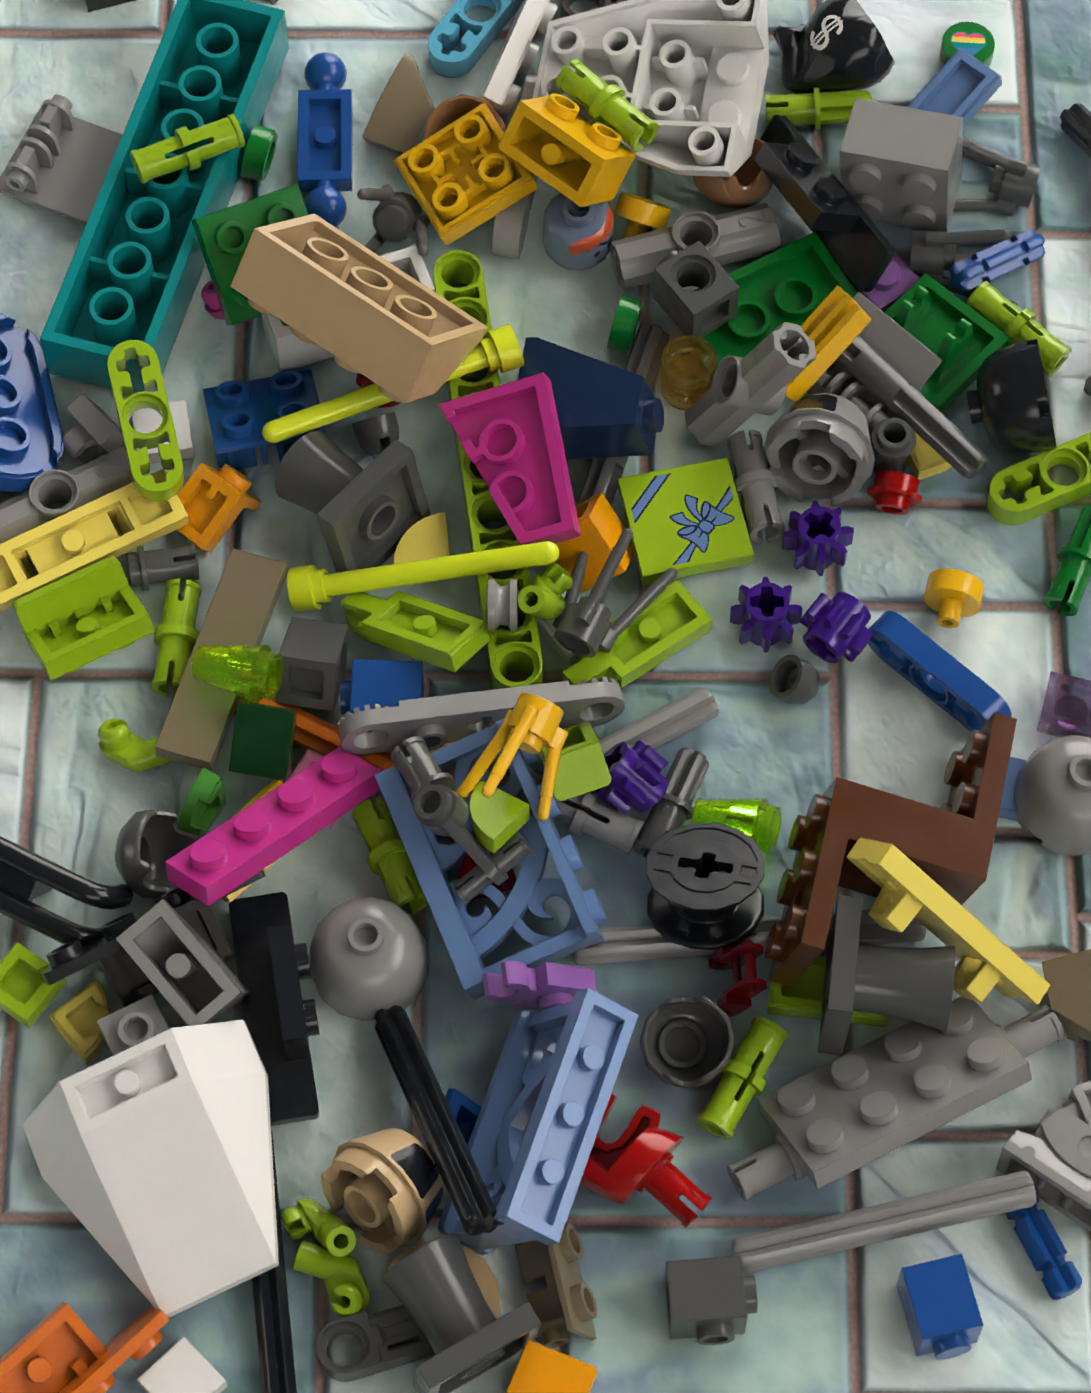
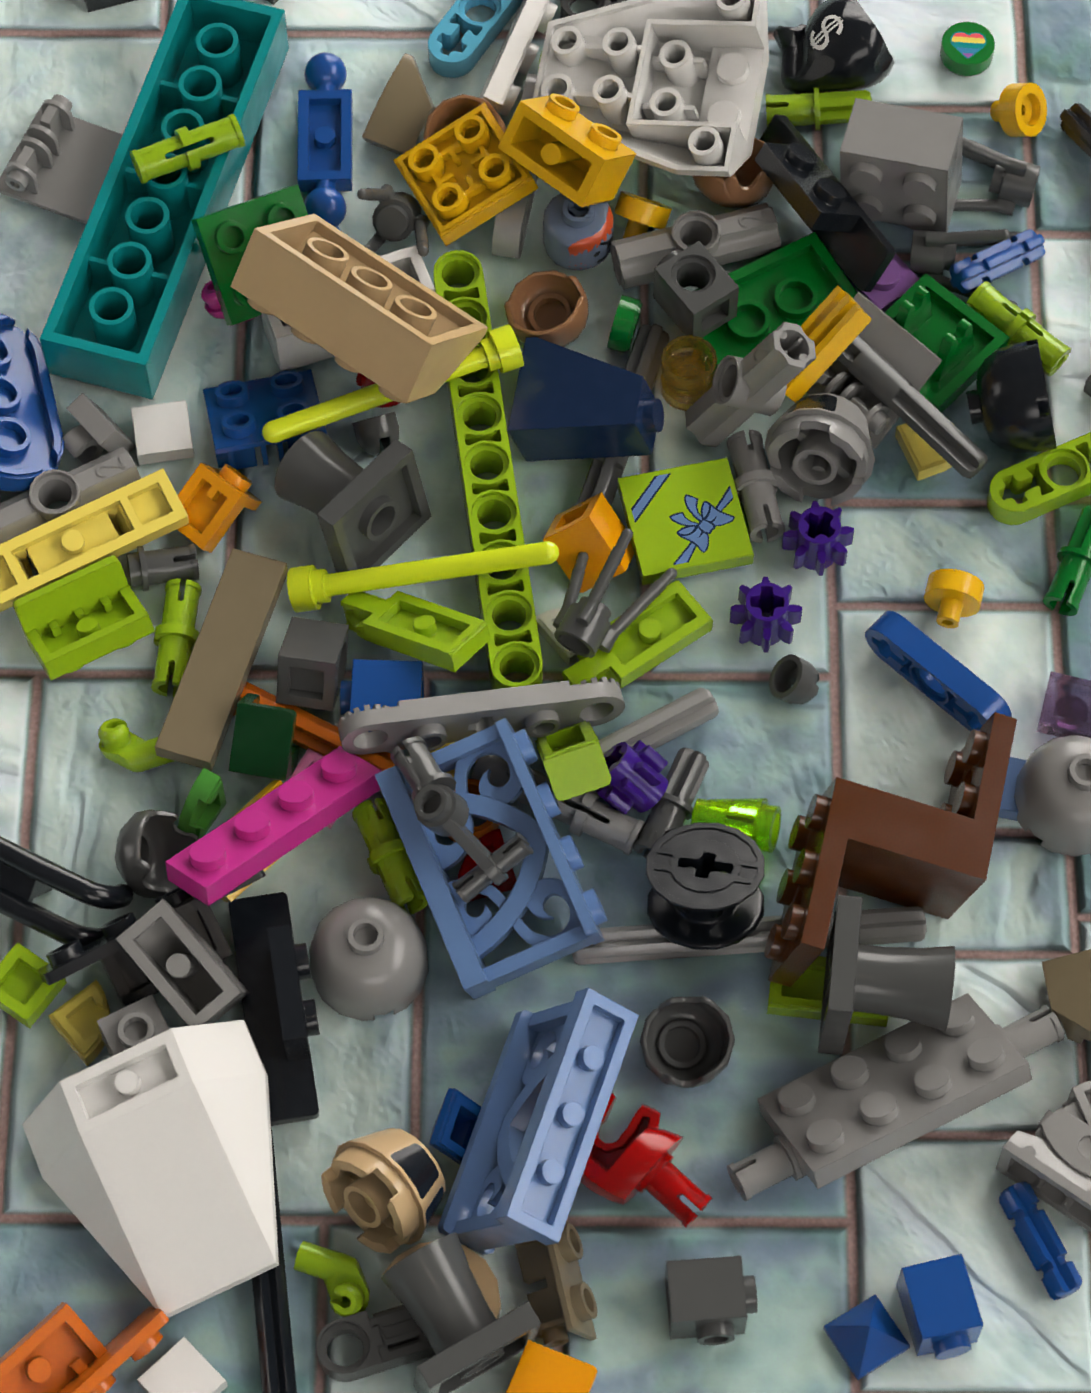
(151, 380): lime beam -> none
(240, 669): clear neon green cone -> none
(259, 153): green tile -> none
(324, 1226): lime arm -> none
(424, 540): light yellow tile -> none
(436, 1121): black axle -> none
(496, 817): lime tile -> none
(502, 605): light grey bush -> none
(521, 456): dark pink wing -> none
(527, 728): yellow plant -> none
(537, 987): medium lavender plate -> none
(544, 595): lime arm -> none
(548, 308): none -> medium nougat hair
(606, 104): lime pin -> none
(738, 997): dark red piece -> none
(742, 1077): lime pin -> none
(836, 627): dark purple gear -> none
(866, 1337): none -> blue slope
(885, 1221): light grey axle -> none
(892, 443): dark grey pin -> none
(895, 492): red plate -> none
(913, 894): light yellow hinge -> none
(958, 87): medium blue tile -> none
(1020, 110): none -> yellow tile

